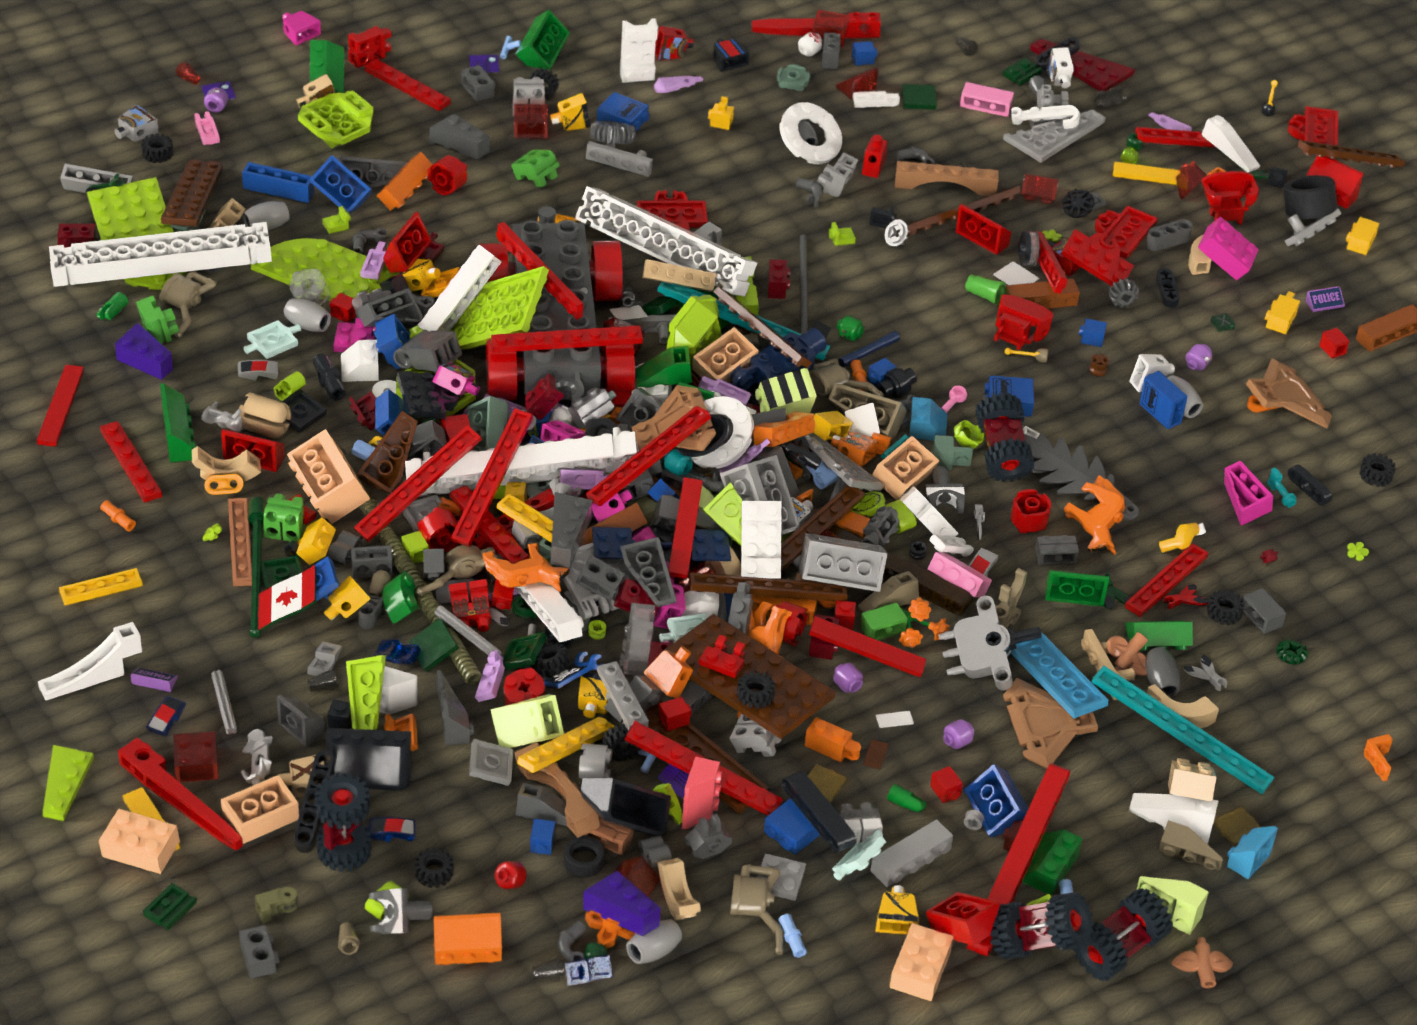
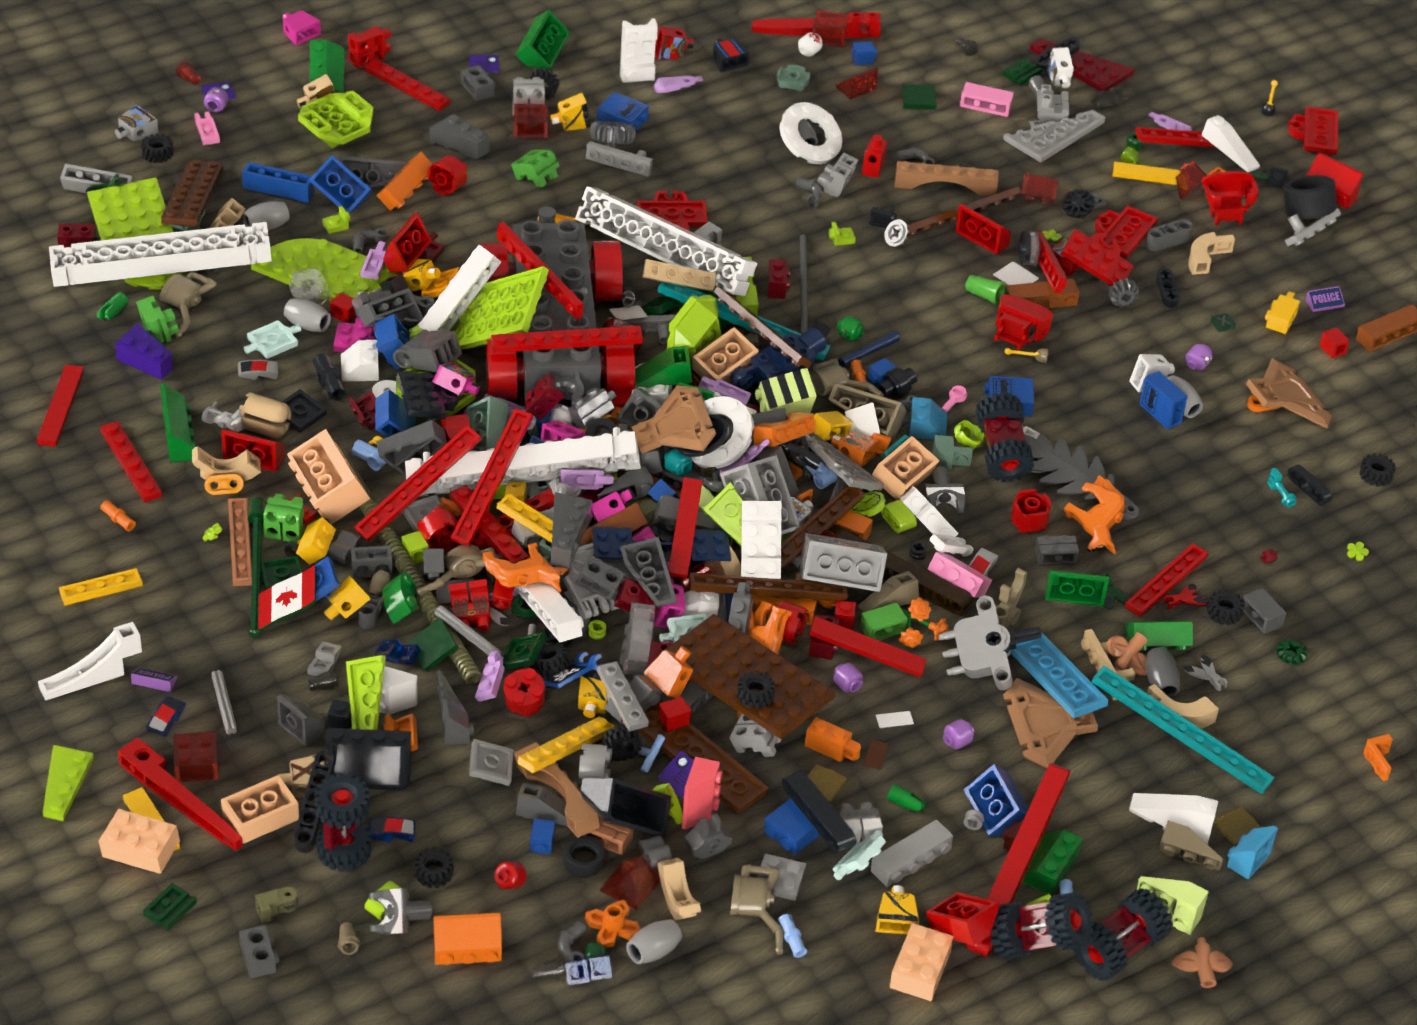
(258, 745): light grey piece -> none
(289, 385): lime beam -> none
(387, 461): reddish brown wedge -> none
(508, 45): light blue piece -> none
(527, 721): yellowish green slope -> none
(623, 902): dark purple wedge -> none
(648, 455): red plate -> none
(683, 759): red plate -> none
(721, 115): yellow brick -> none
(722, 662): red plate -> none
(831, 50): dark grey brick -> none
(875, 99): white hinge -> none
(881, 526): dark grey brick -> none
(946, 784): red brick -> none
(980, 516): light grey piece -> none
(1048, 113): white piece -> none
(1093, 332): blue brick -> none
(1099, 365): reddish brown wheel -> none
(1183, 537): yellow arm -> none
(1192, 779): brick -> none
(1228, 248): dark pink brick -> none
(1246, 493): dark pink wedge -> none
(1354, 154): reddish brown plate -> none
(1362, 235): yellow brick -> none

